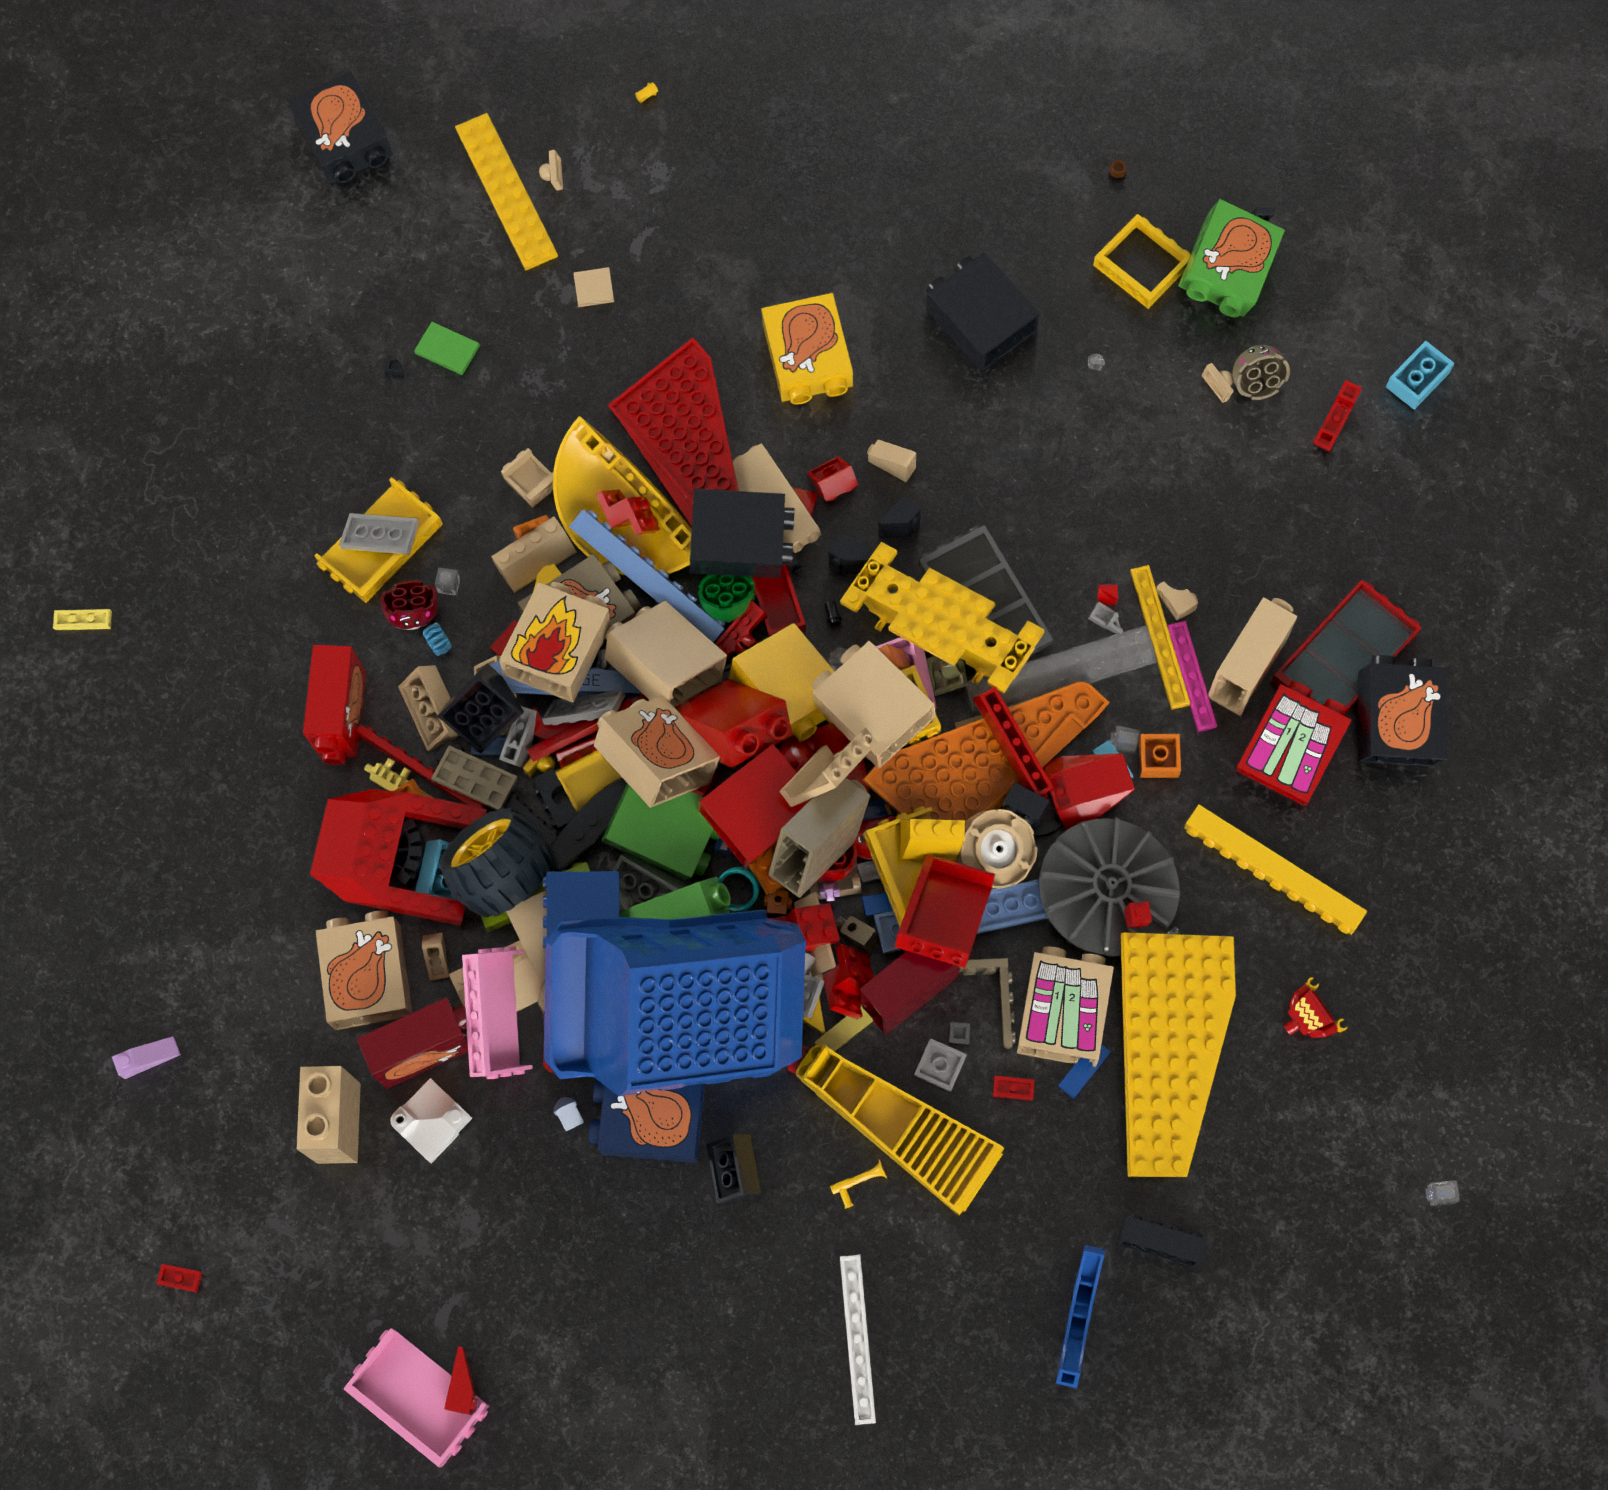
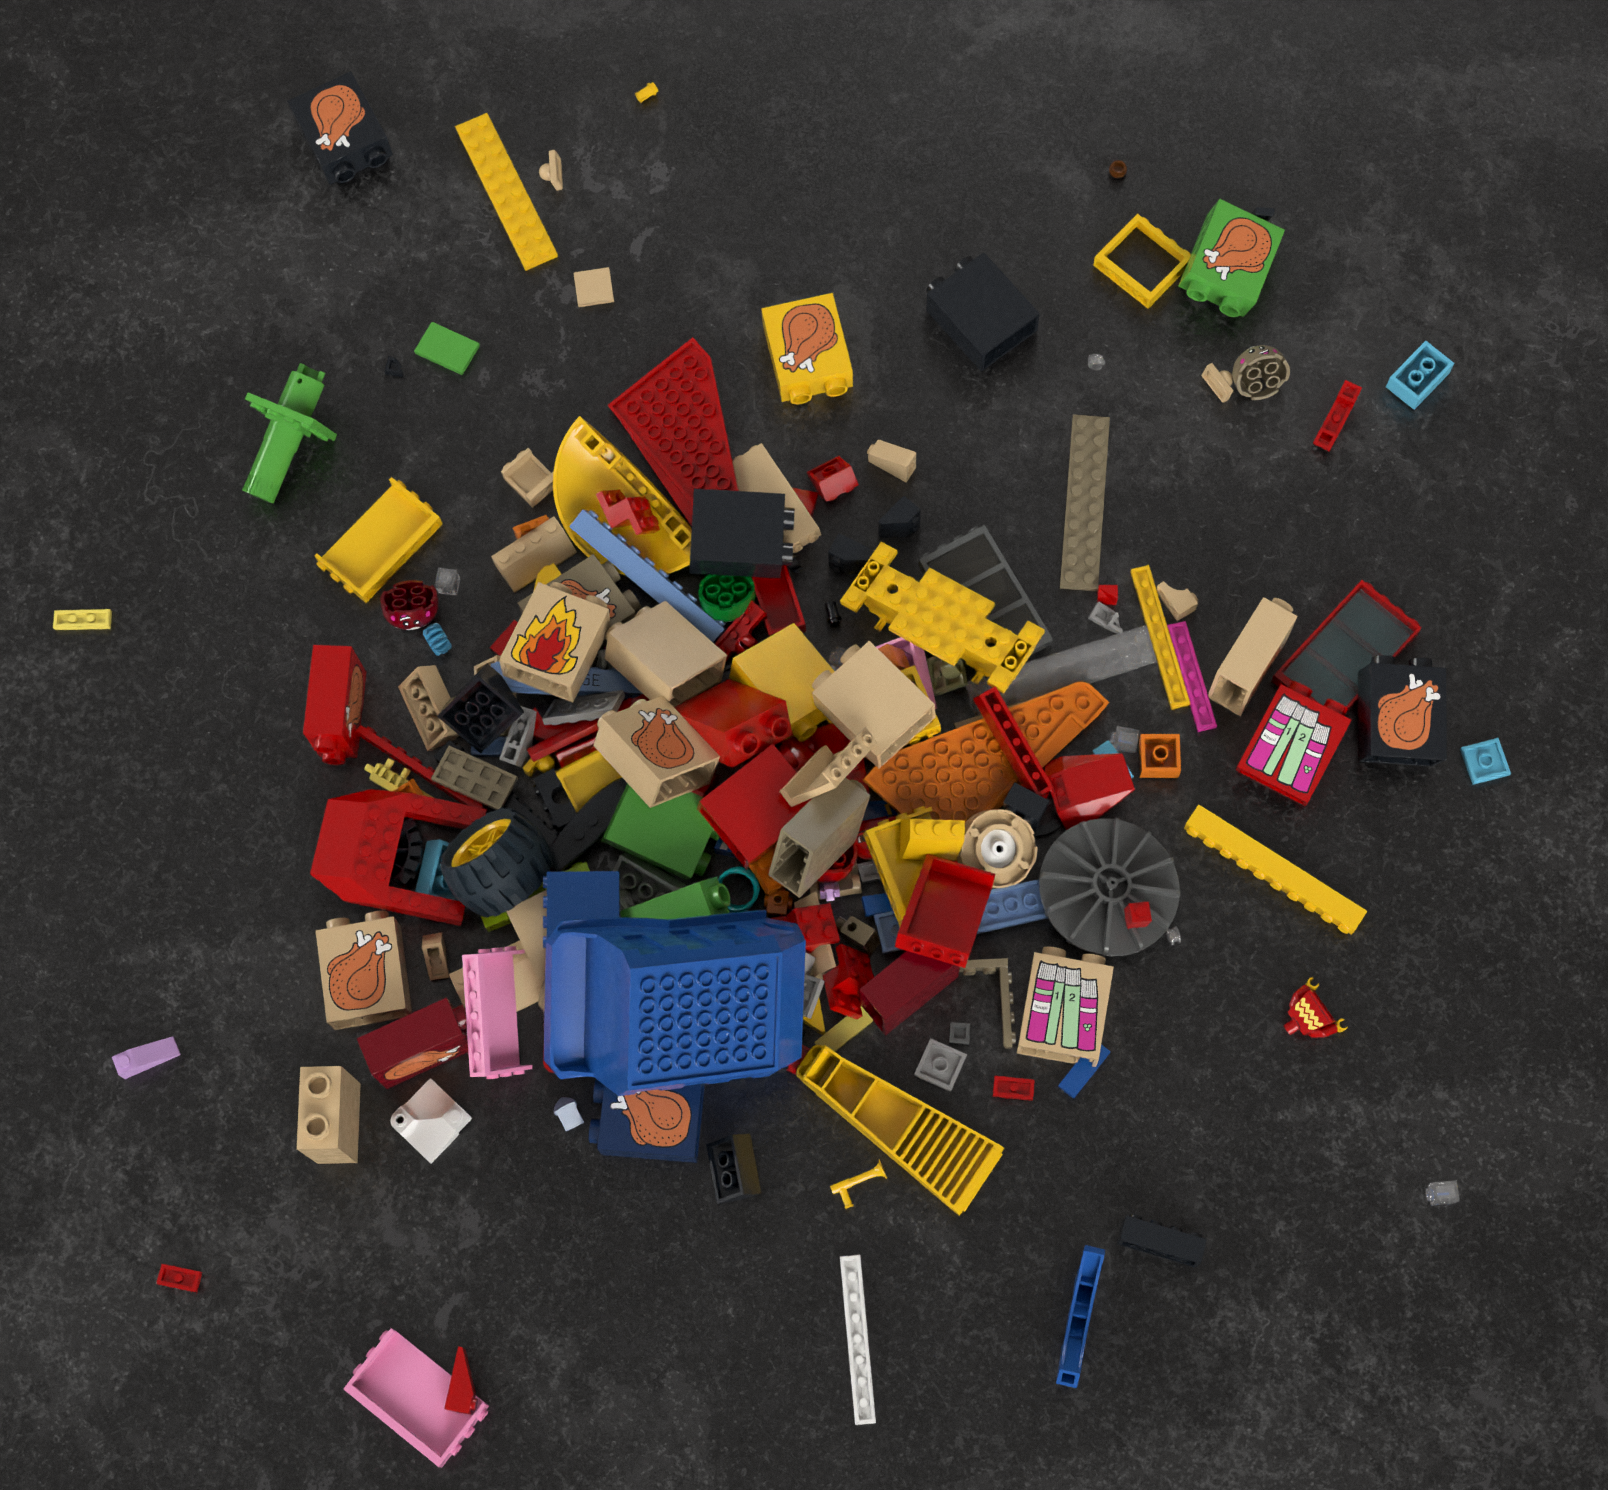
(285, 431): none -> bright green piece
(379, 533): light grey plate -> none
(1084, 503): none -> dark tan plate
(1174, 1028): yellow wing -> none
(1485, 761): none -> medium azure tile

